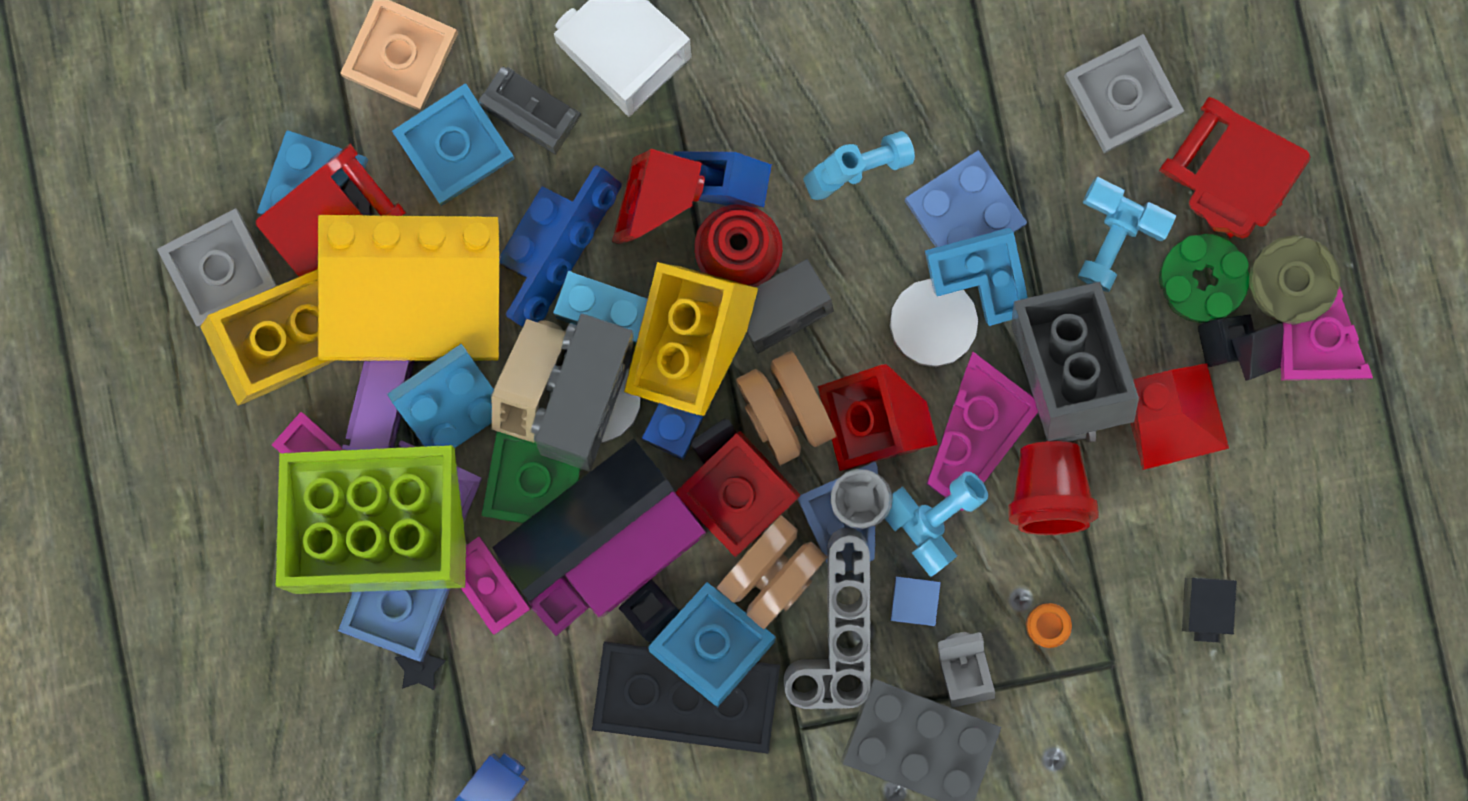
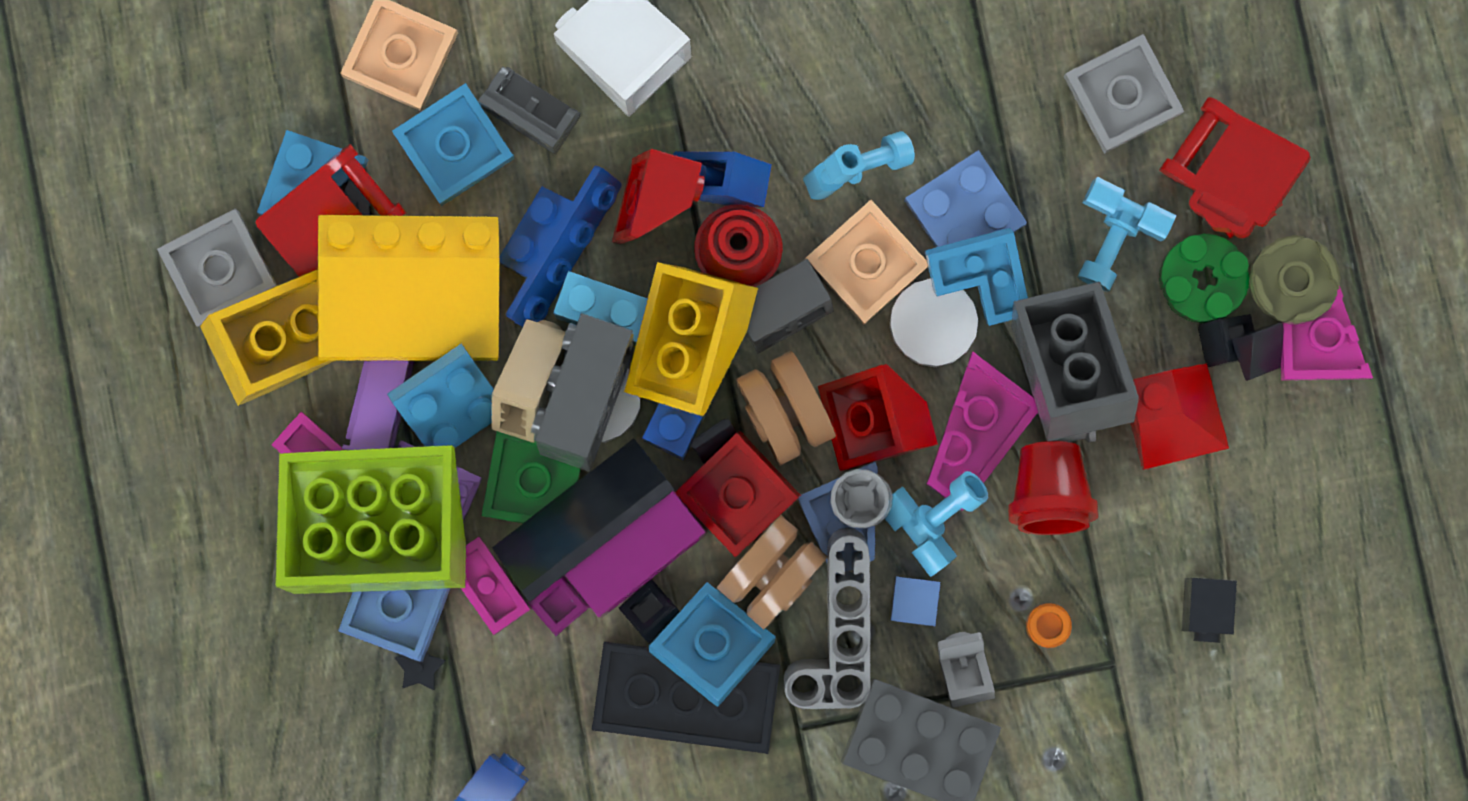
(867, 262): none -> light nougat plate

